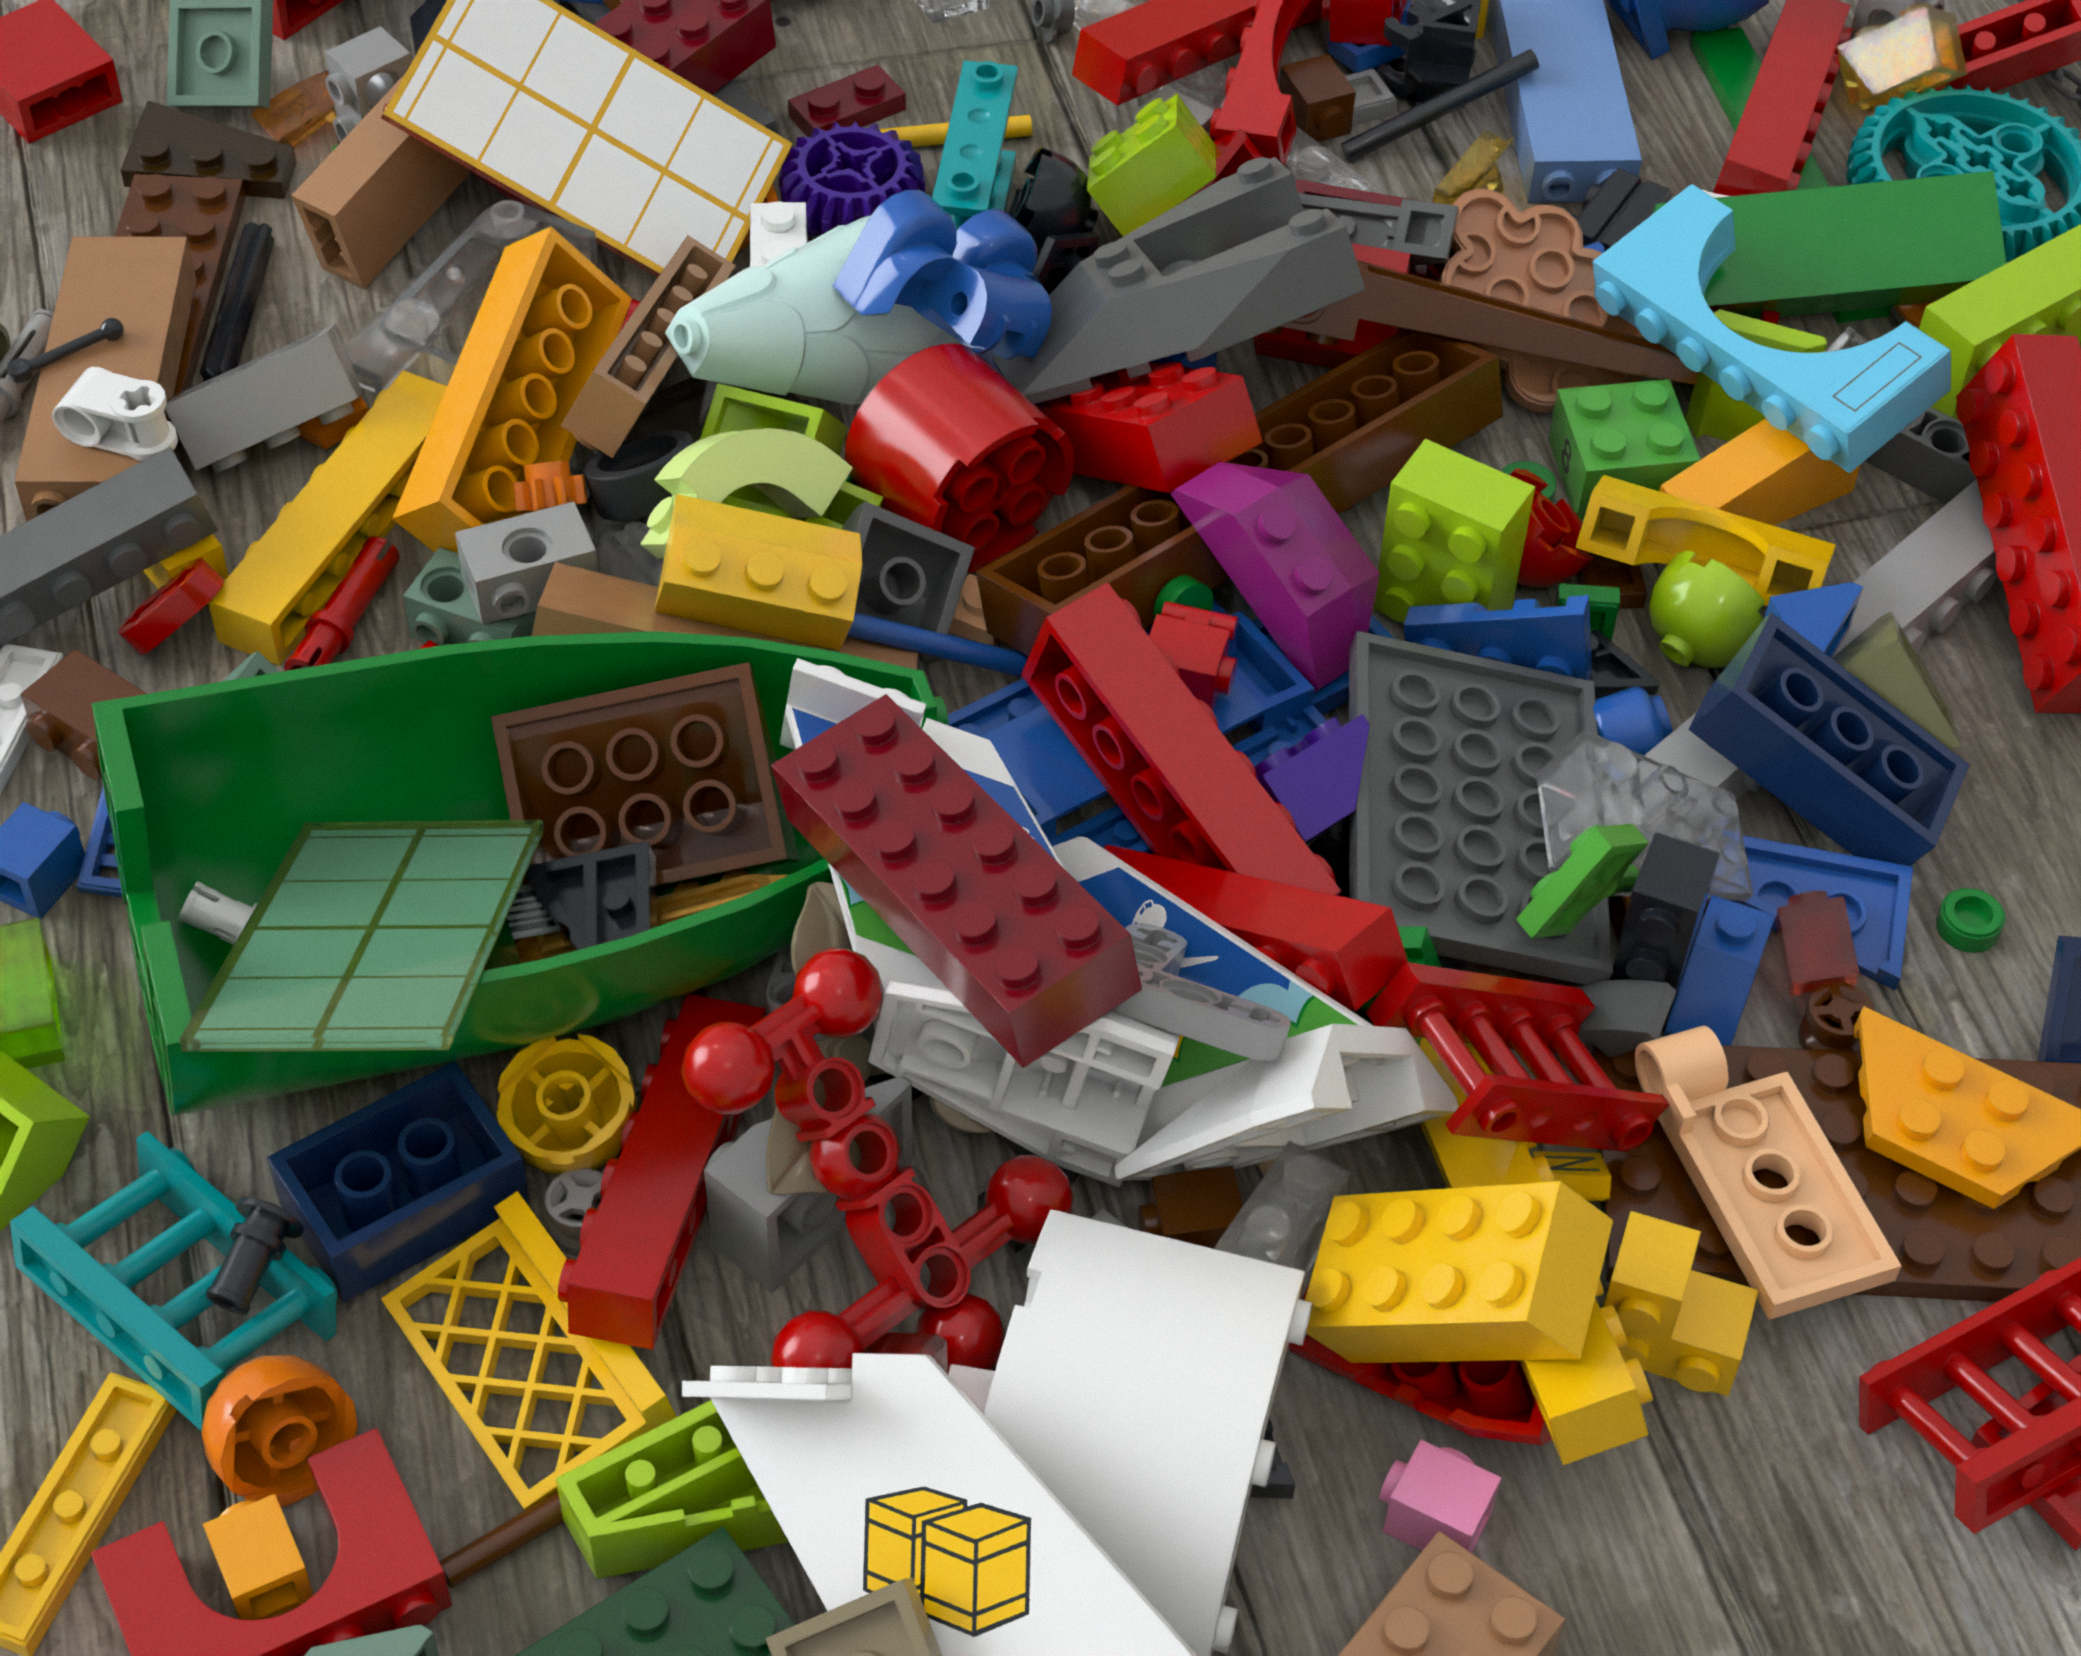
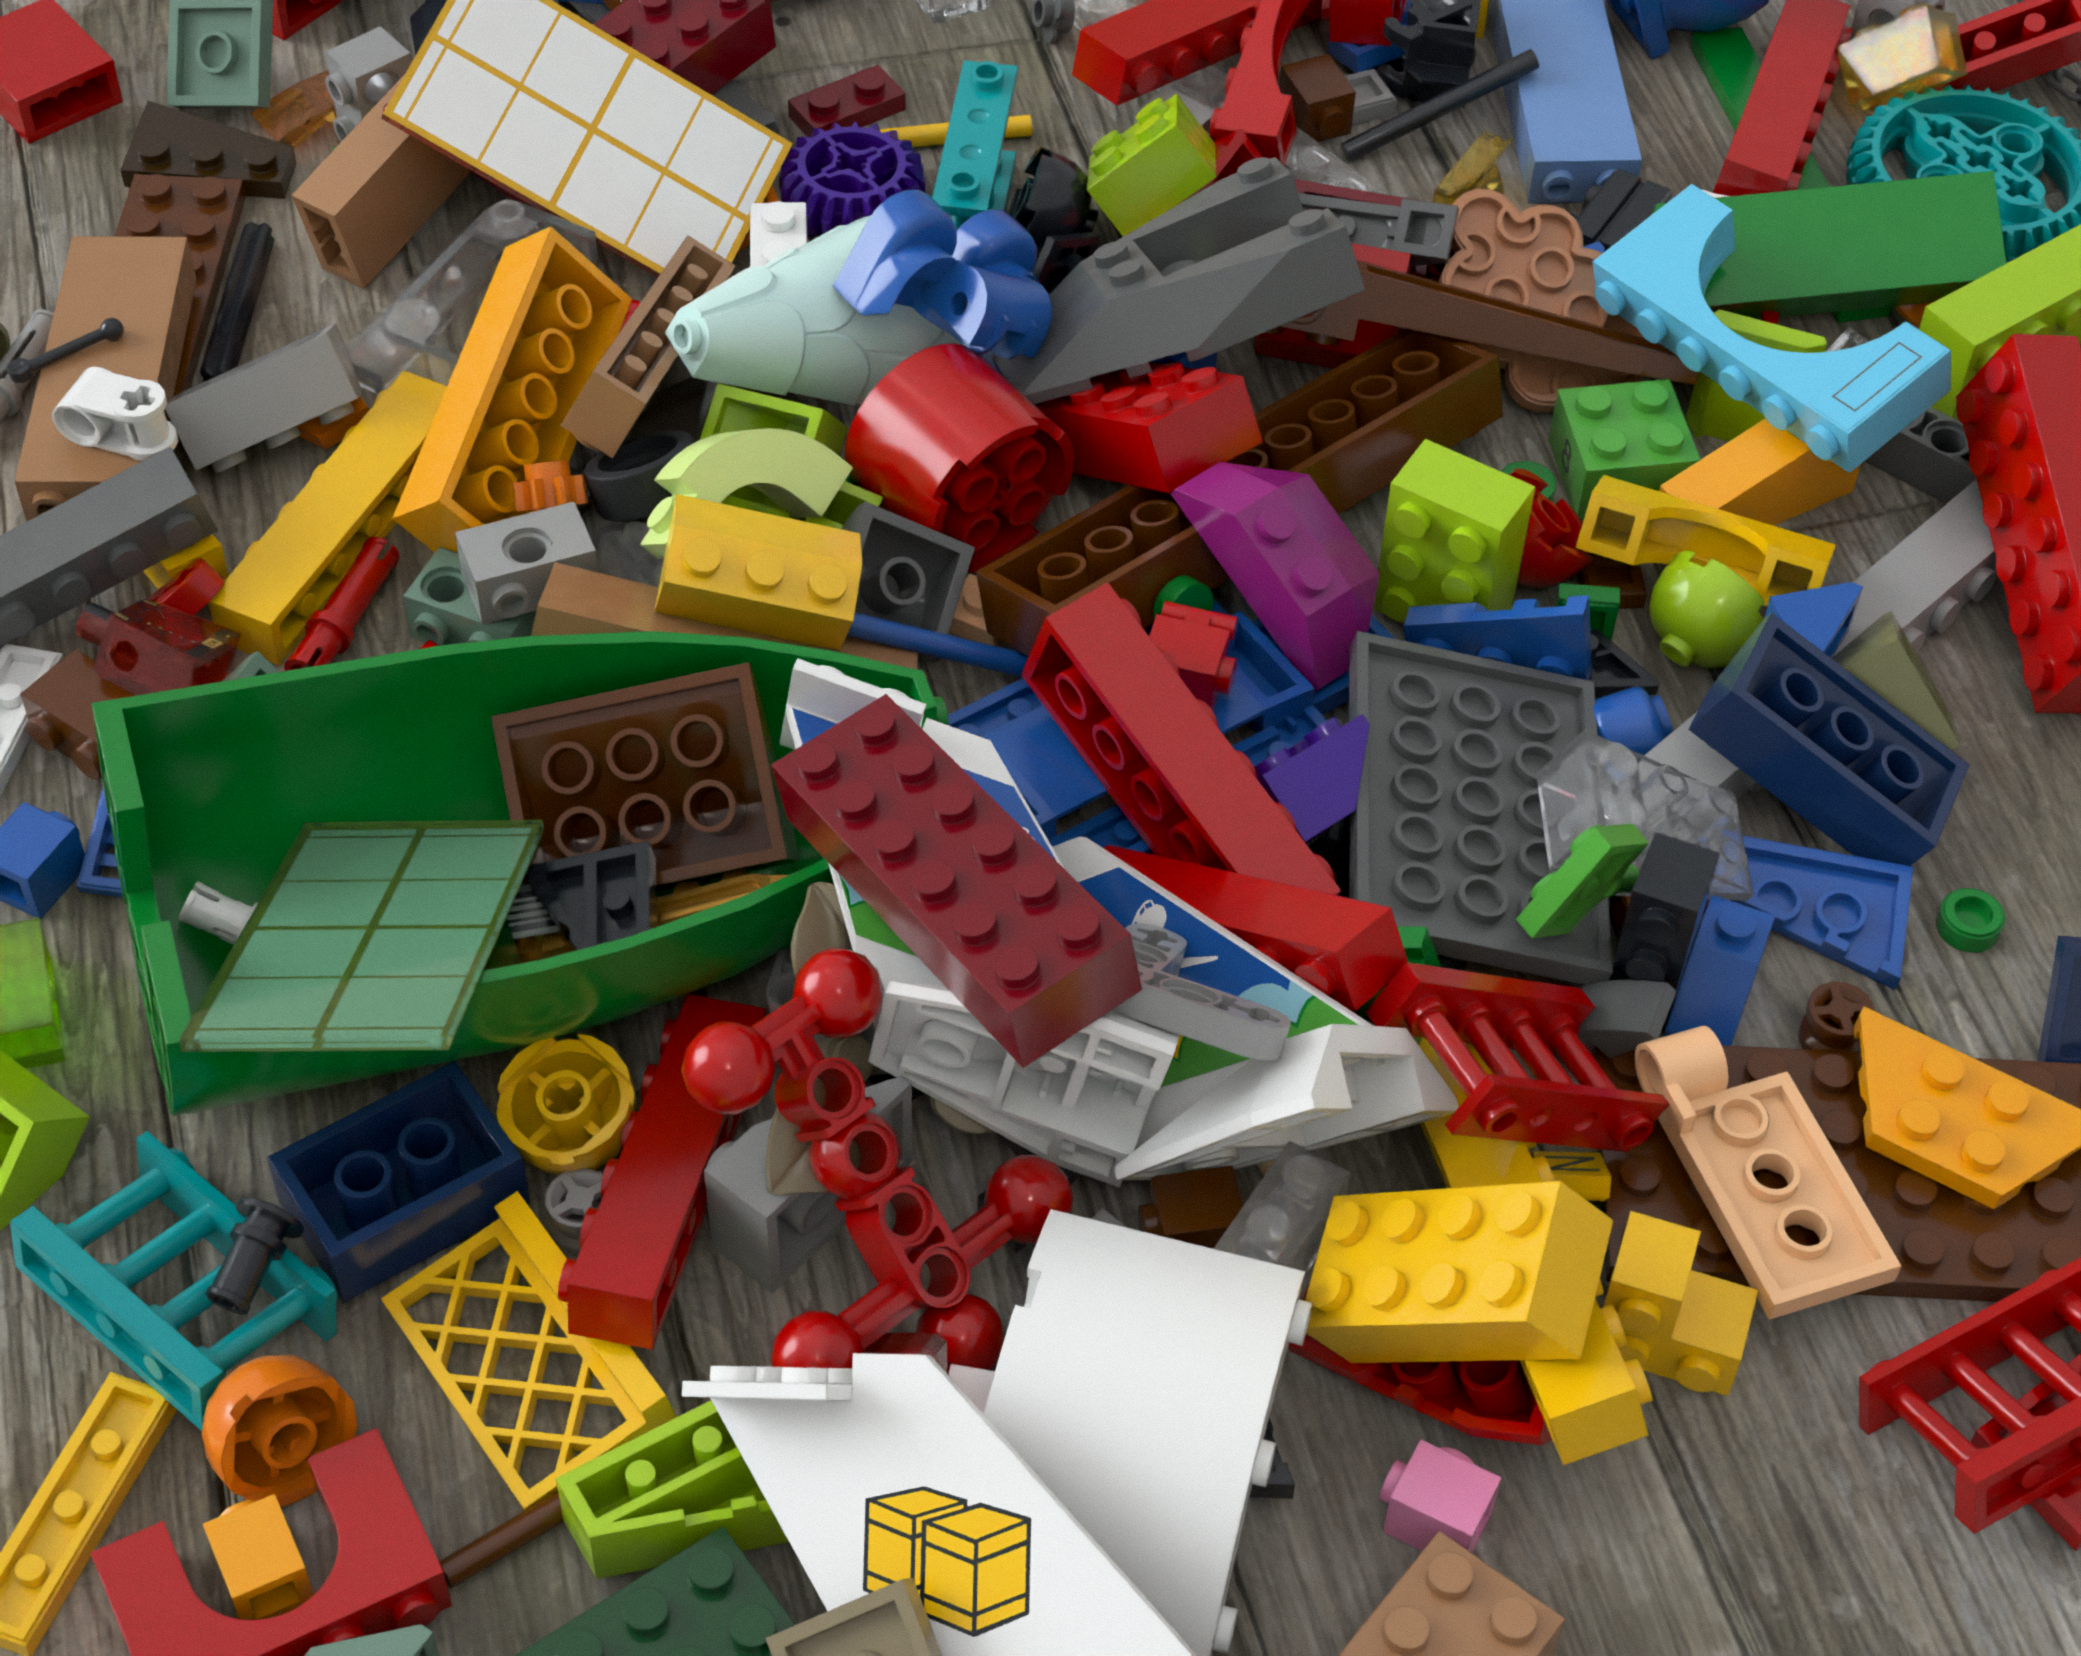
(157, 647): none -> clear red torso
(1816, 942): clear red brick -> none

